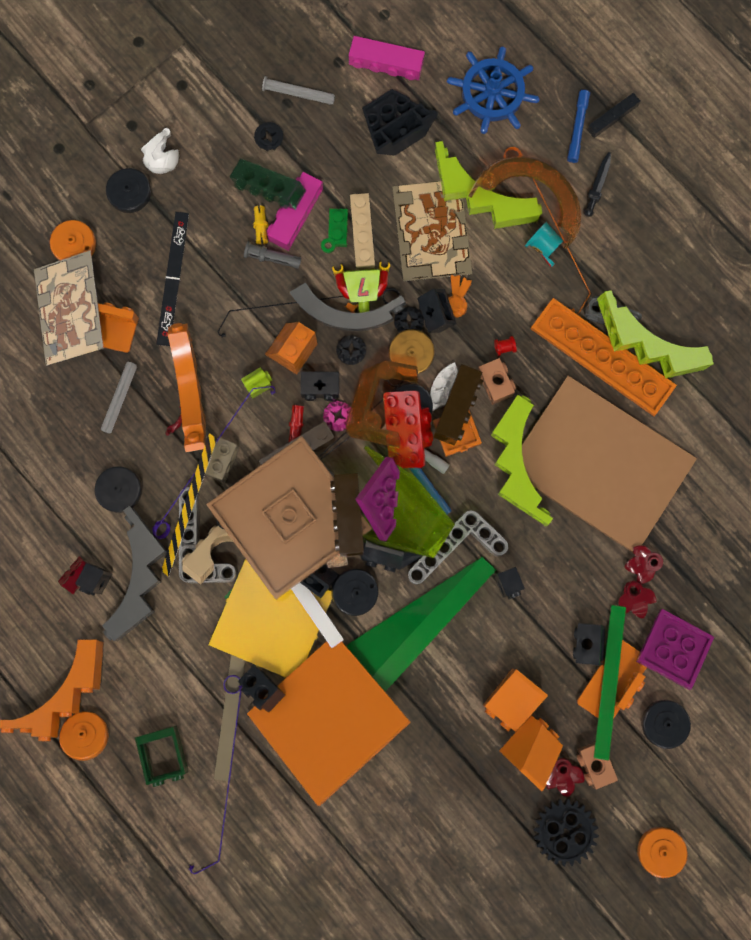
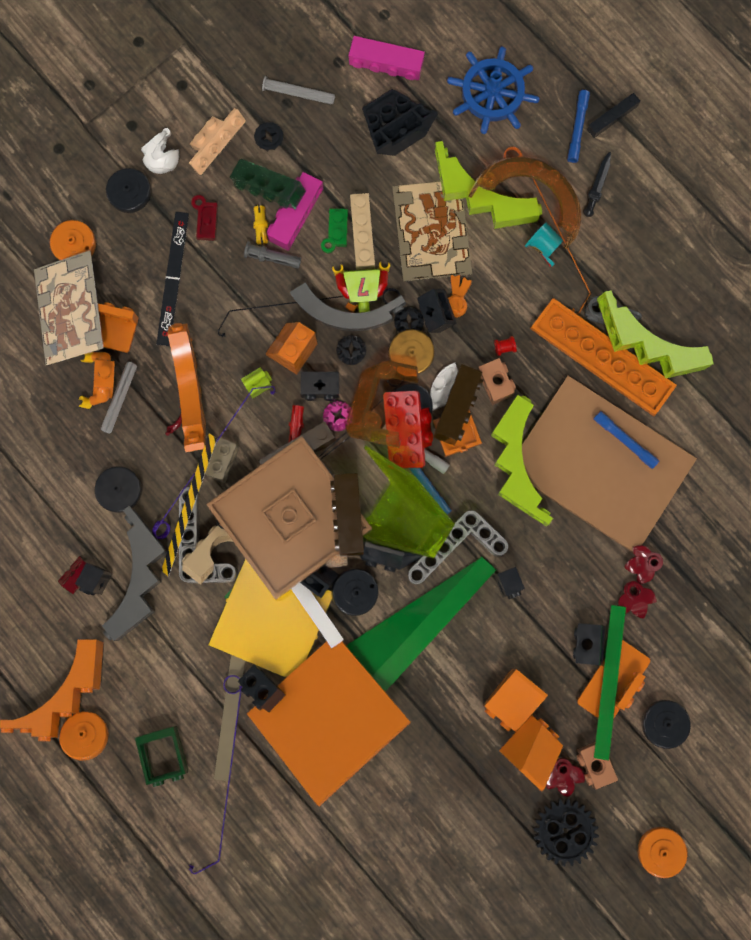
(103, 379): none -> orange torso
(206, 219): none -> dark red hinge
(213, 139): none -> light nougat bracket
(380, 498): magenta plate -> none
(643, 454): none -> blue piece
(675, 649): magenta plate -> none

